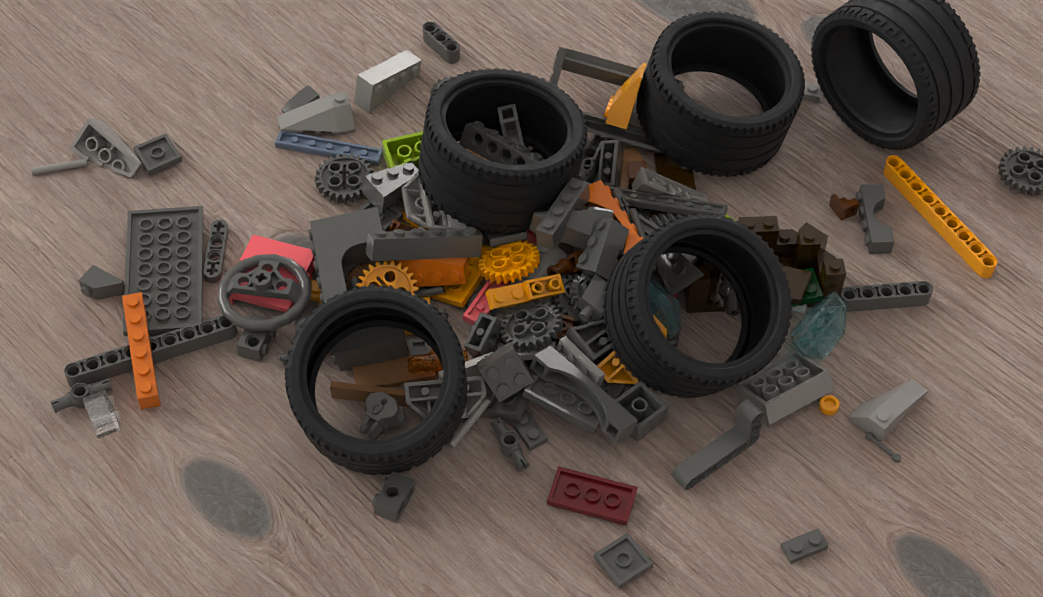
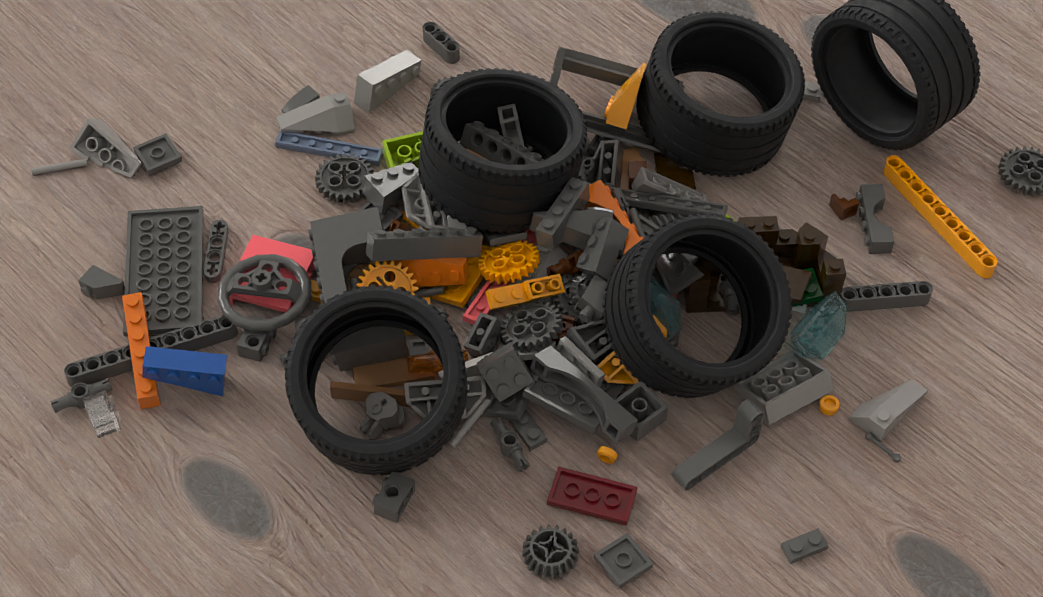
(186, 369): none -> blue wedge
(541, 543): none -> dark grey gear
(607, 454): none -> light orange tile

